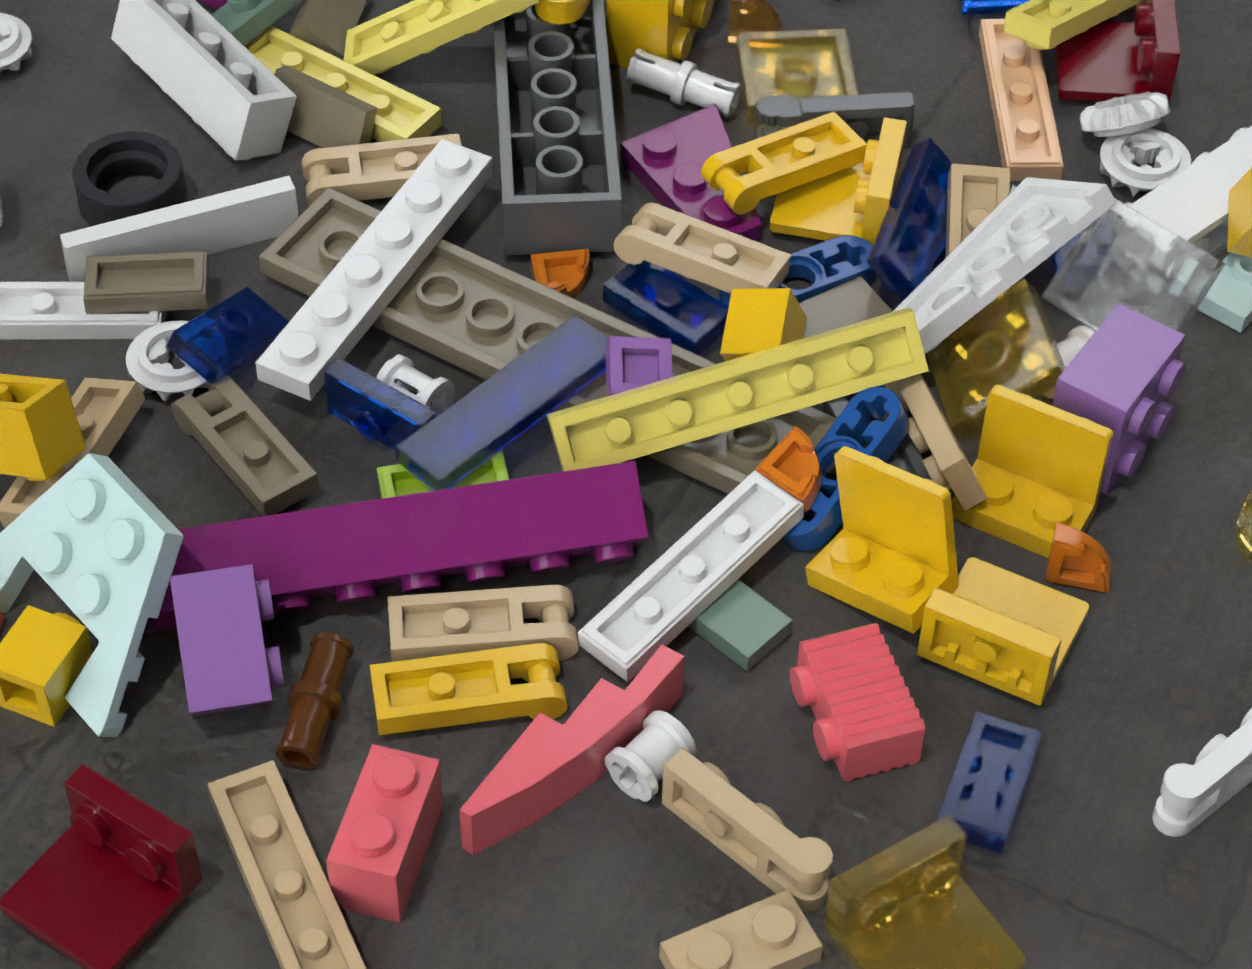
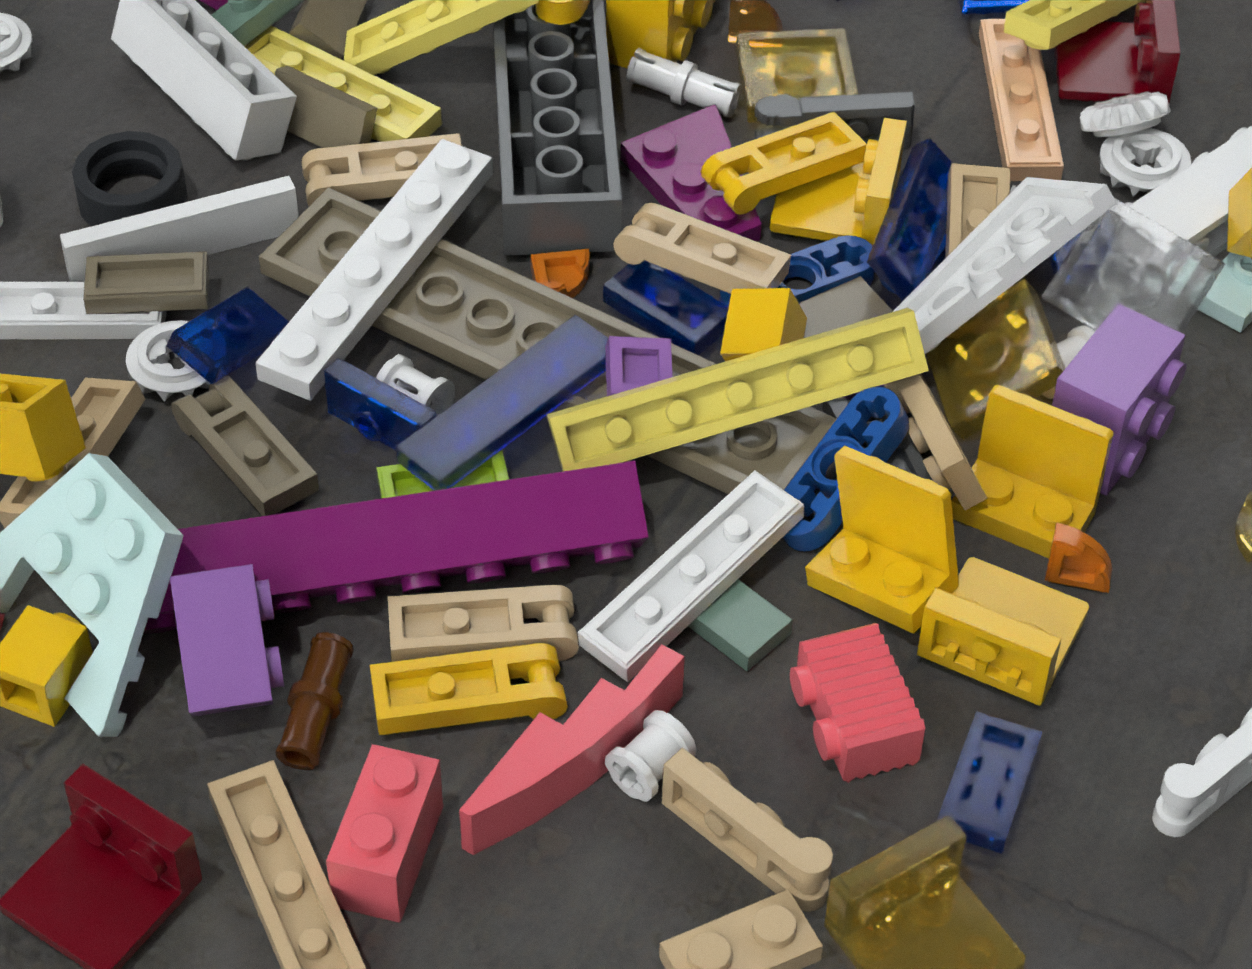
(794, 467): orange tile -> none

